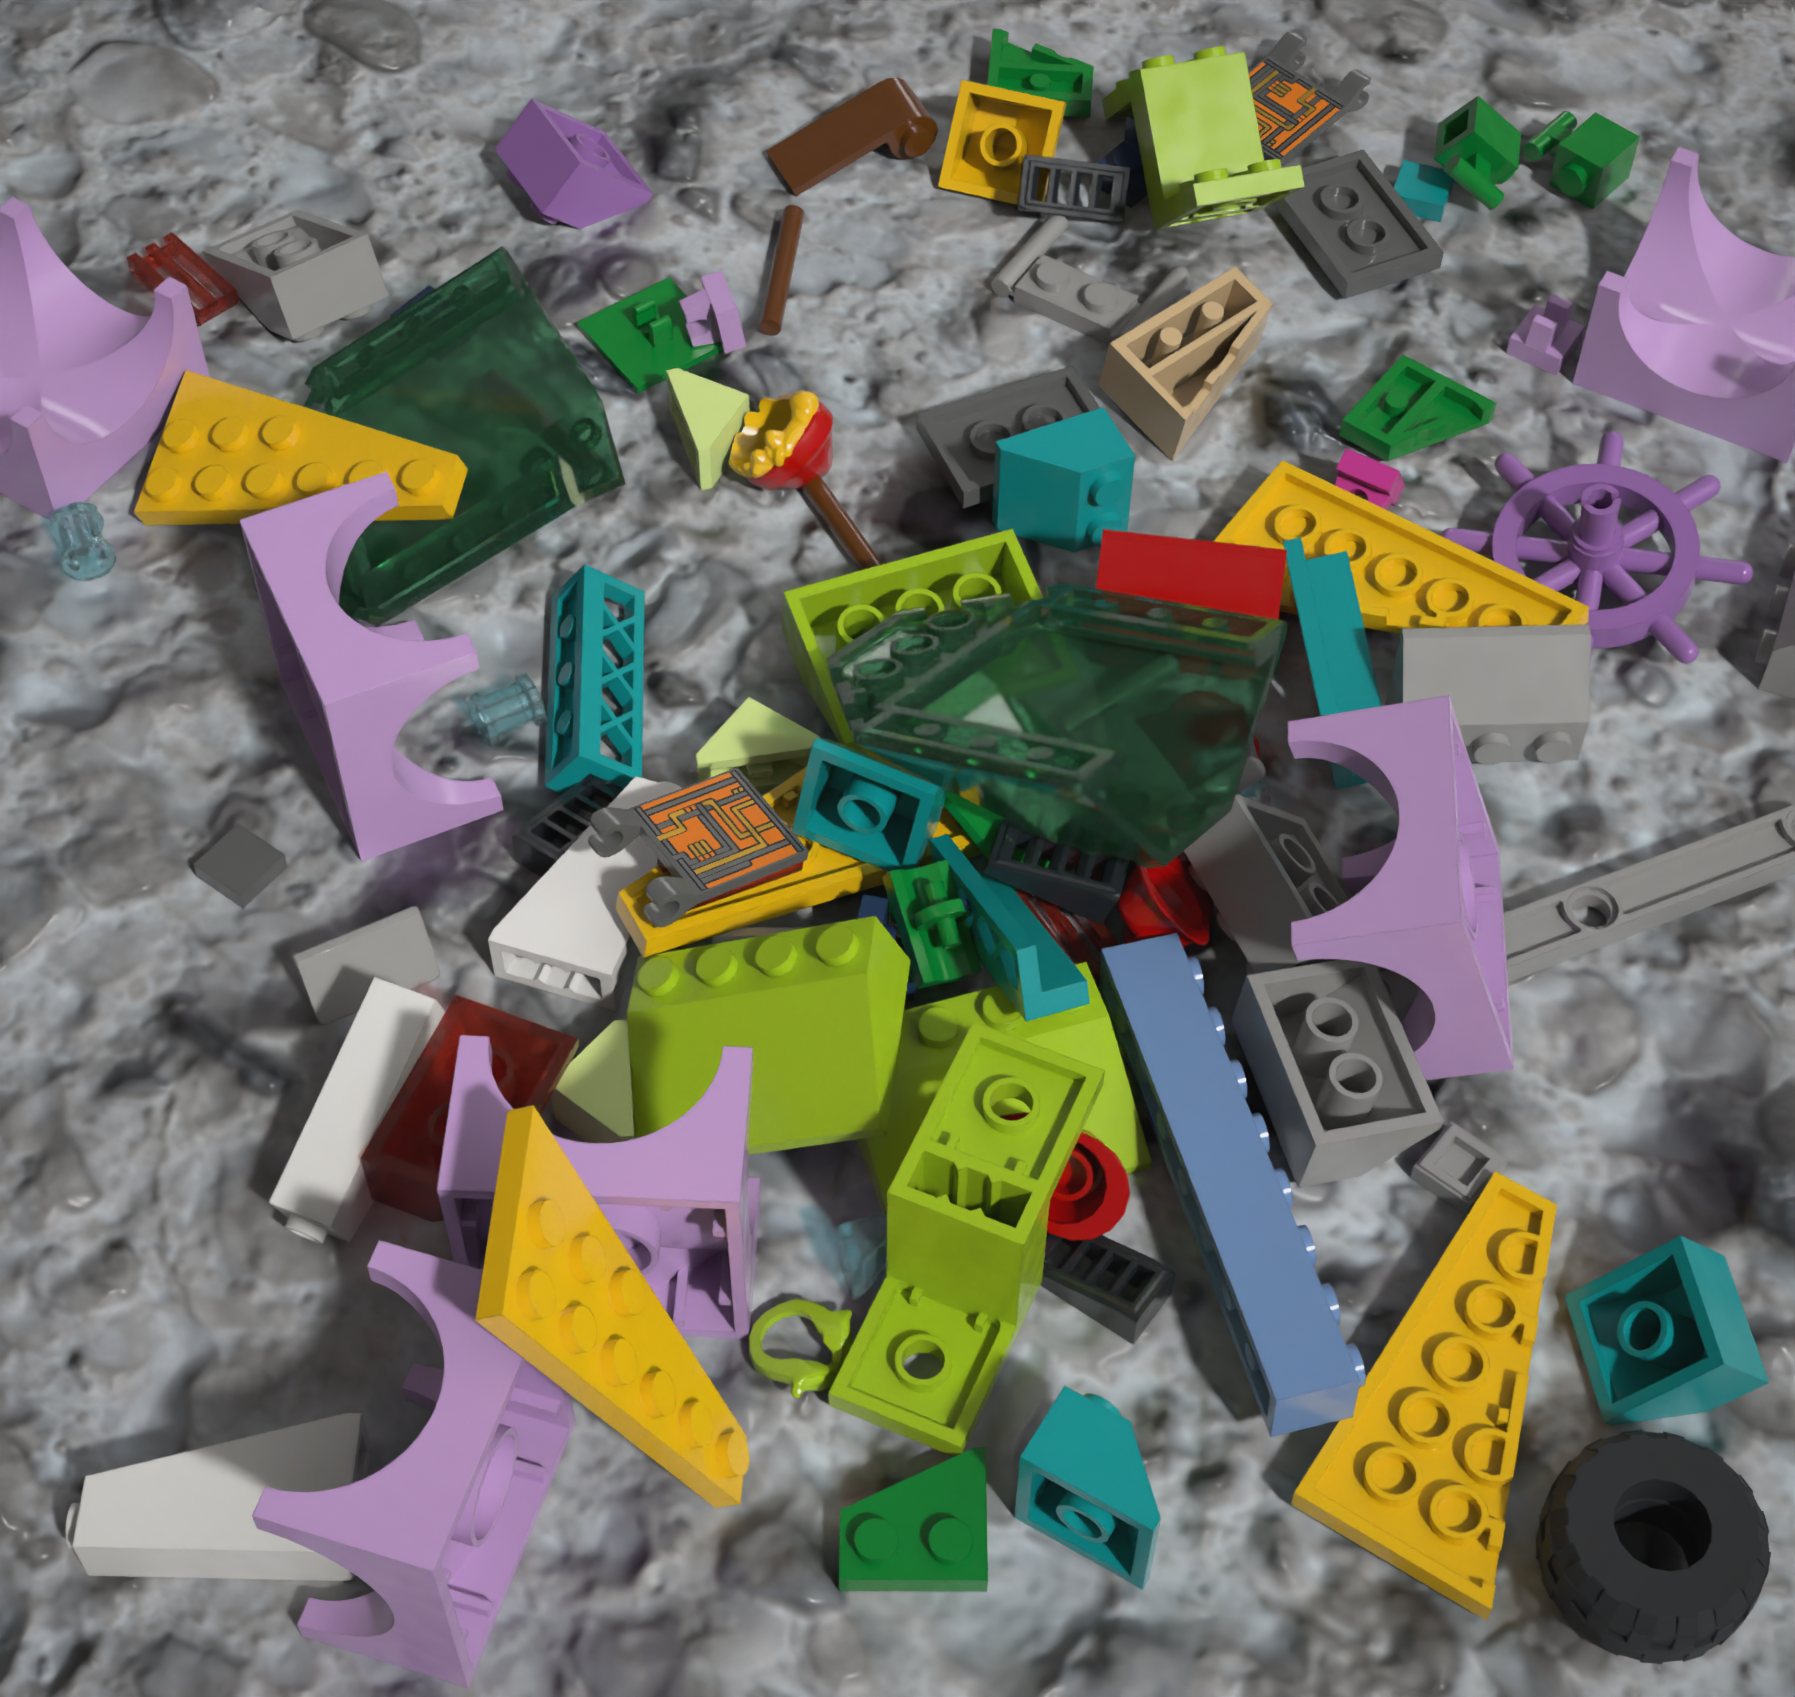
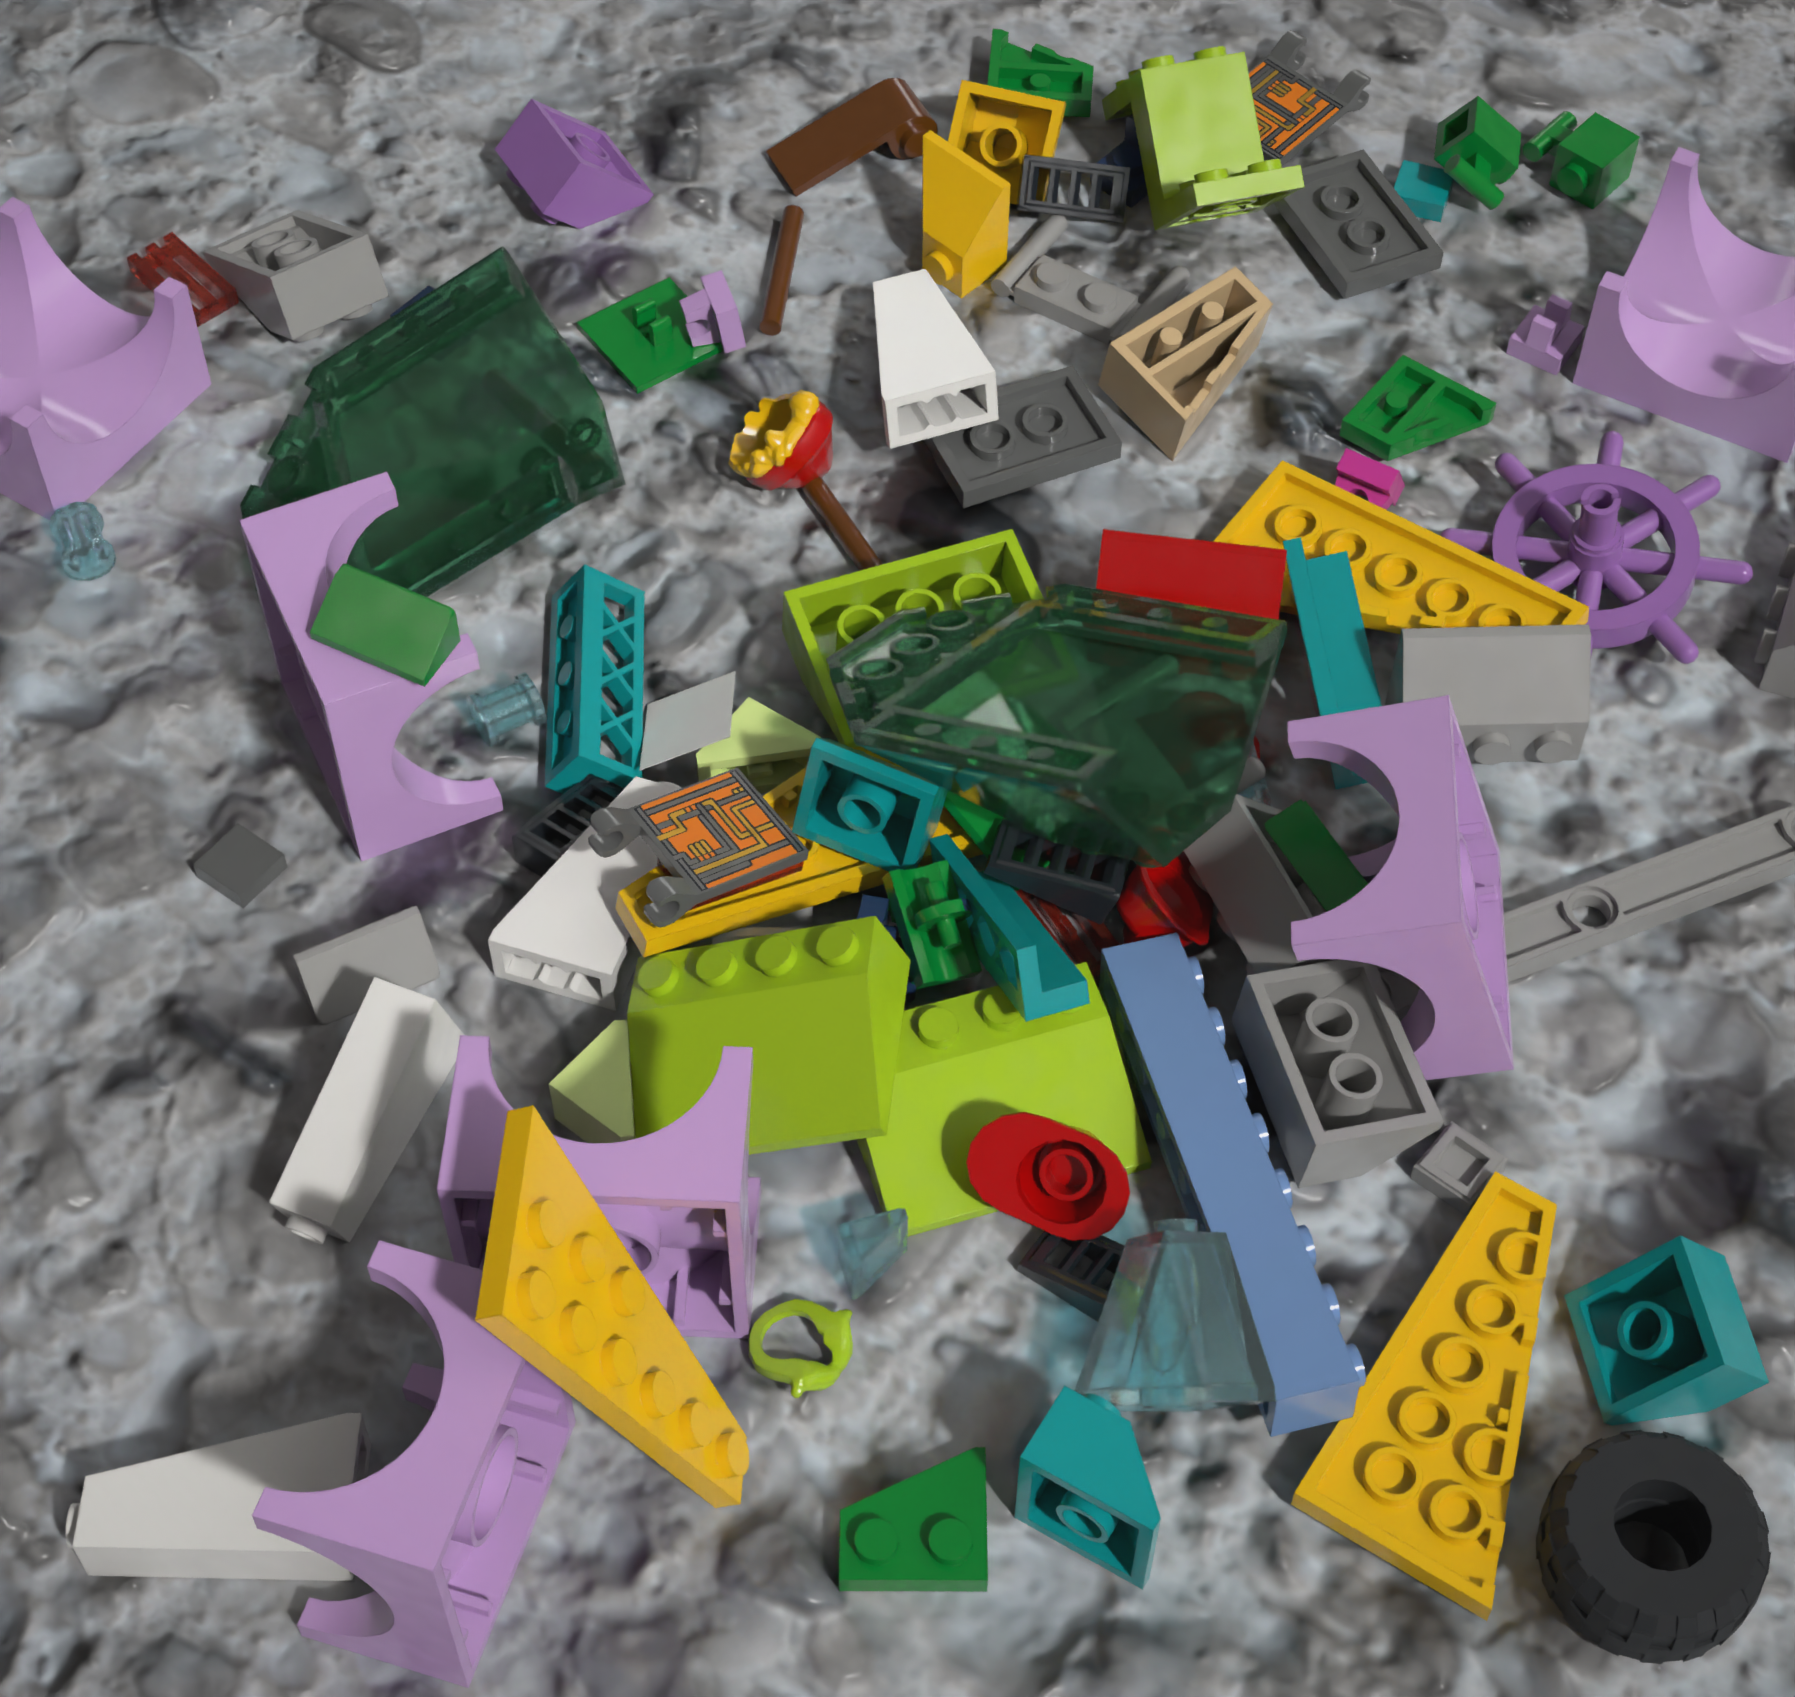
(247, 453): yellow wing -> none
(386, 625): none -> green slope
(408, 1145): clear red slope -> none
(688, 720): none -> white sticker
(706, 421): yellowish green slope -> none
(928, 363): none -> white slope
(961, 217): none -> yellow slope
(966, 1238): lime bracket -> none
(1064, 482): teal slope -> none
(1177, 1328): none -> clear light blue slope
(1315, 855): none -> green slope

